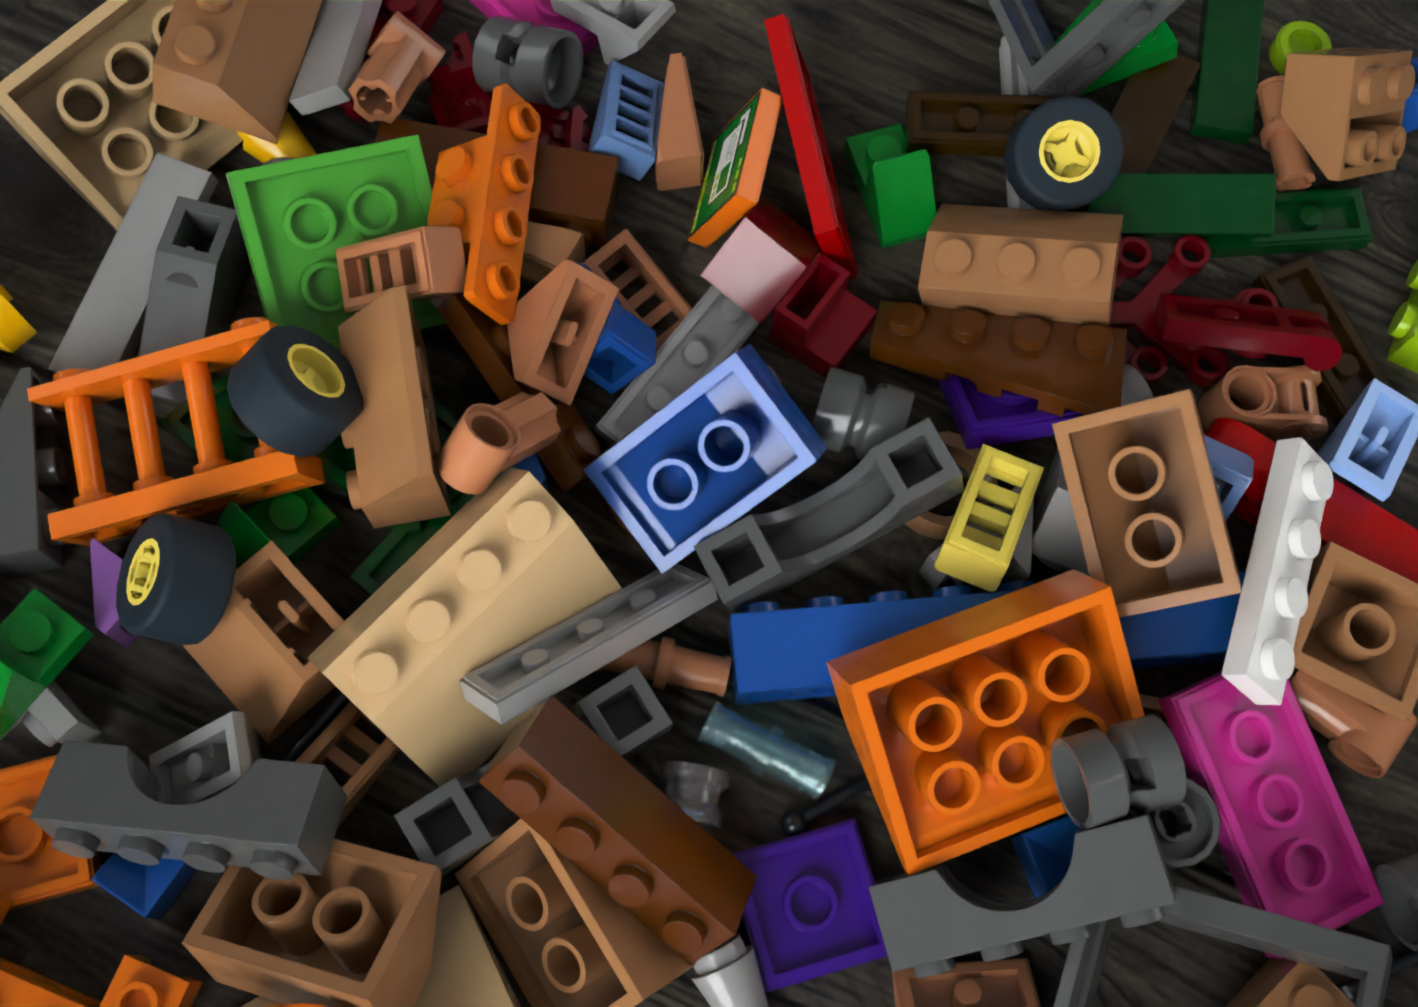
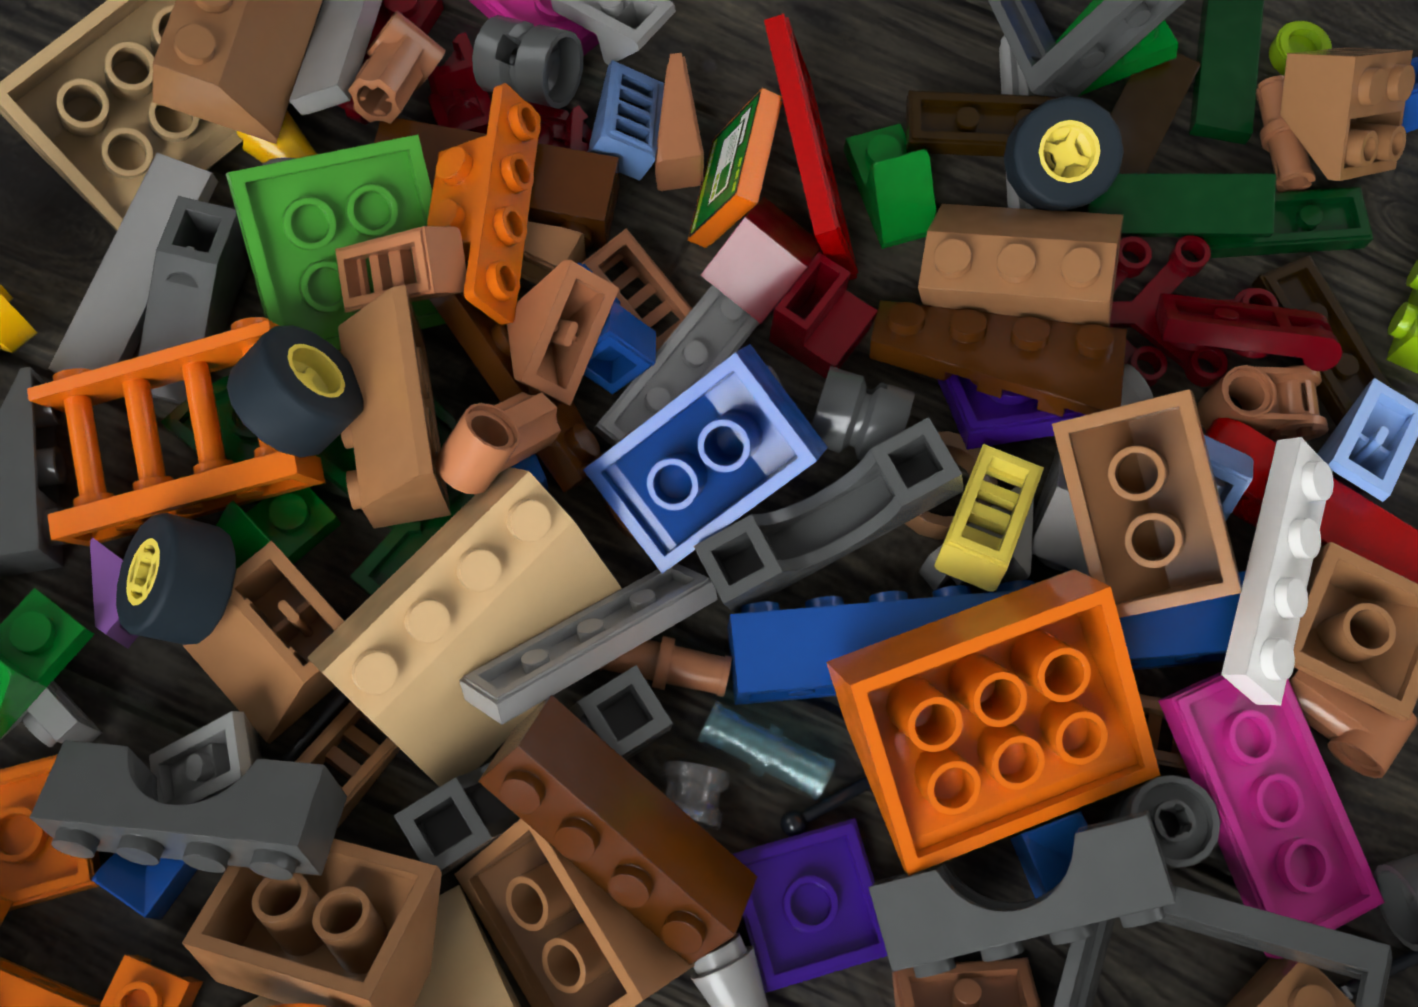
(1125, 769): dark grey wheel -> none

